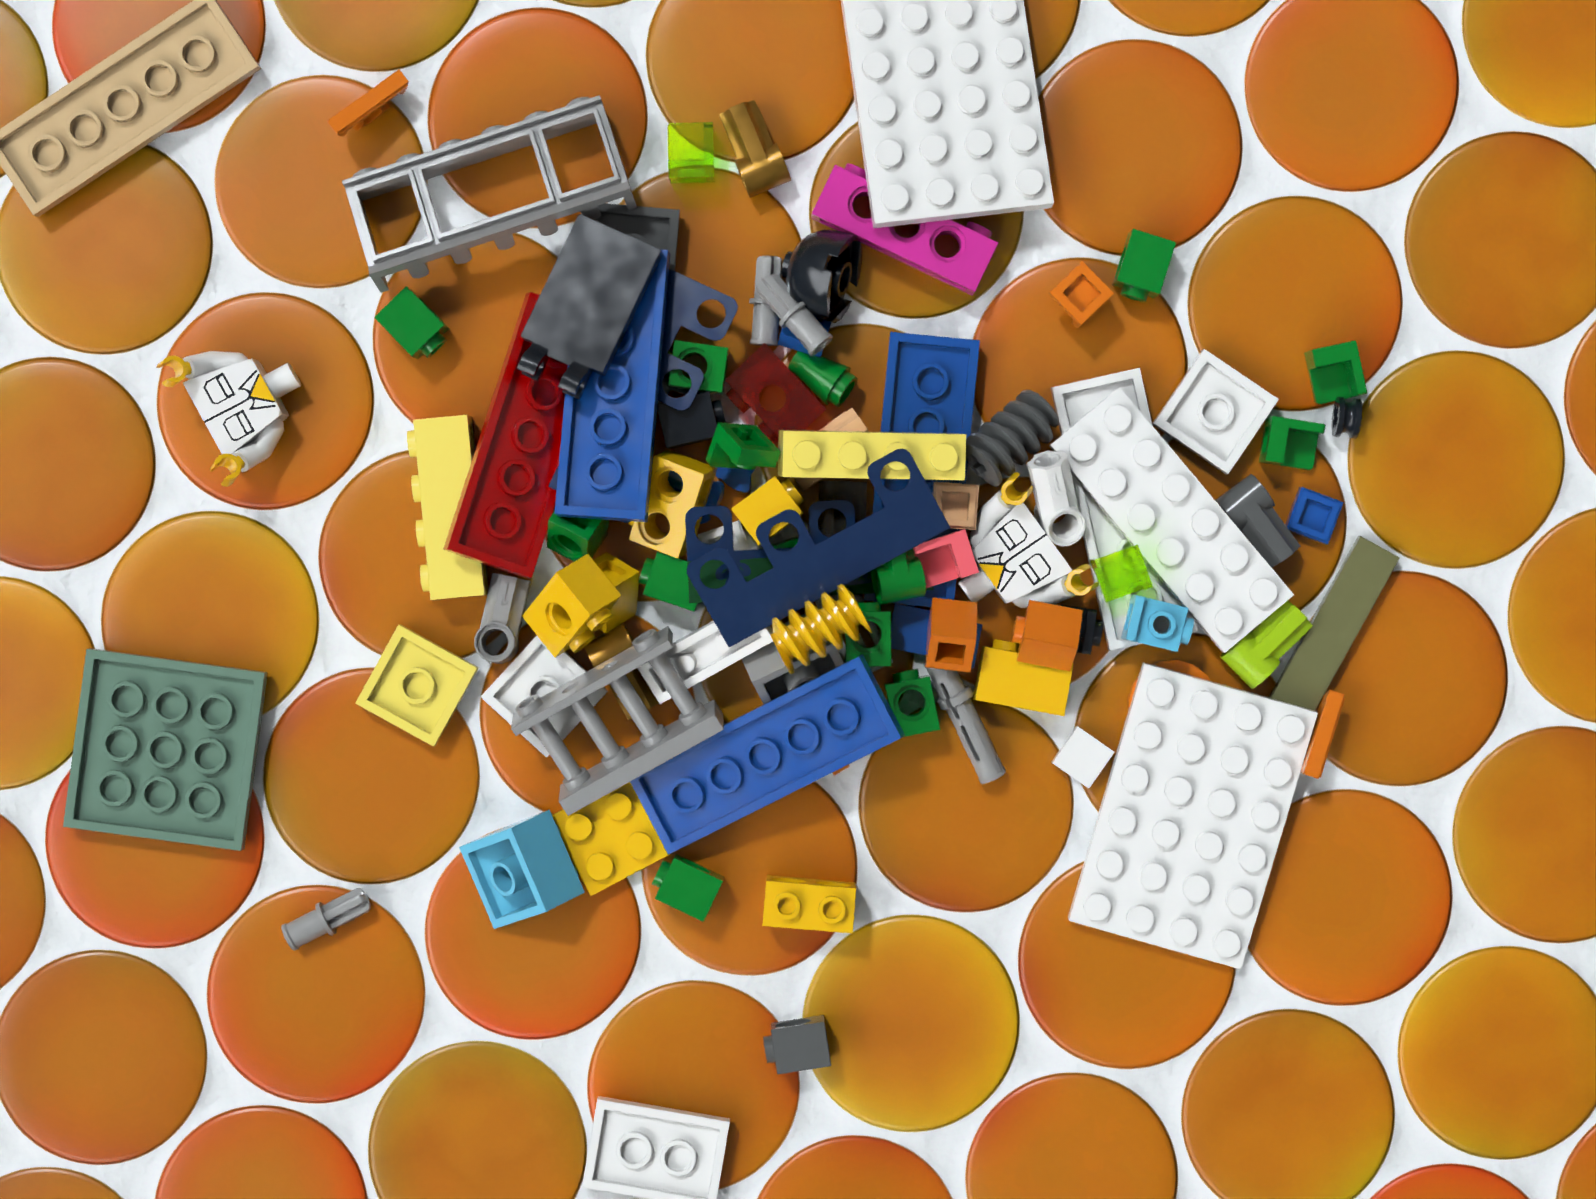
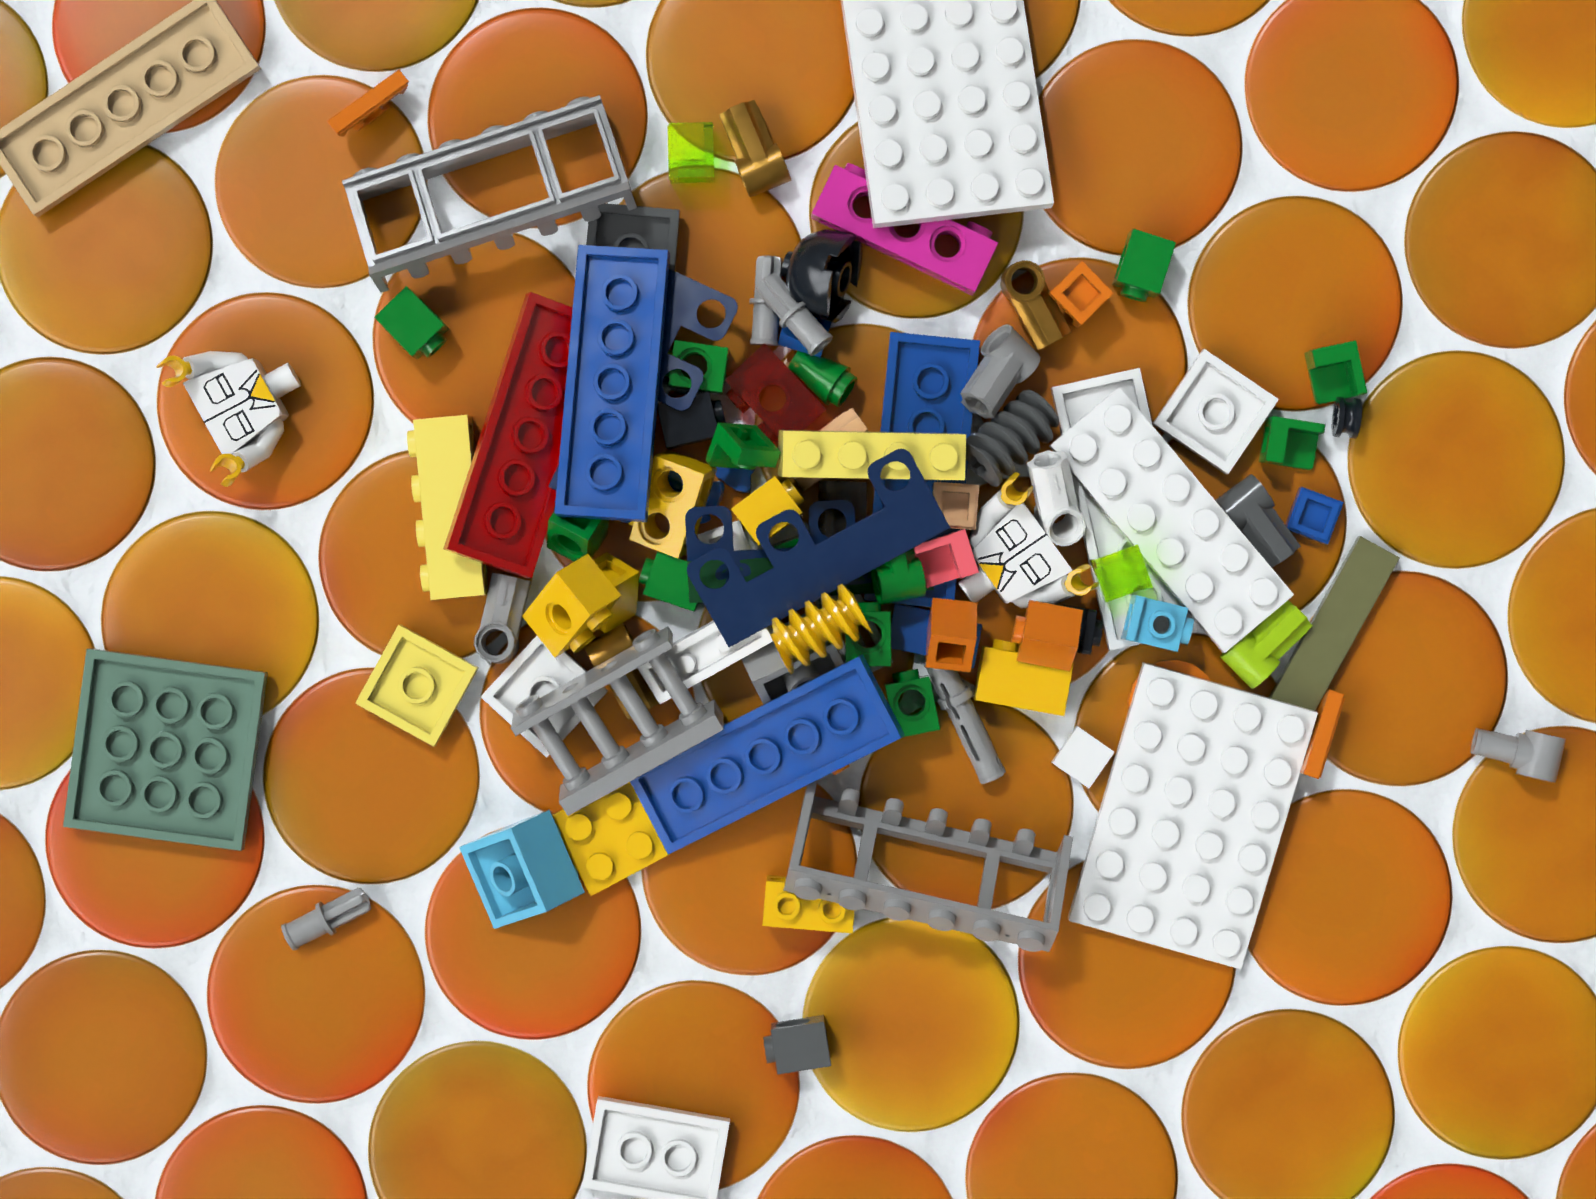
(587, 303): black tile -> none
(687, 886): green brick -> none
(938, 913): none -> light grey window
(1005, 363): none -> light grey piece
(1037, 308): none -> pearl gold piece
(1530, 753): none -> light grey pin

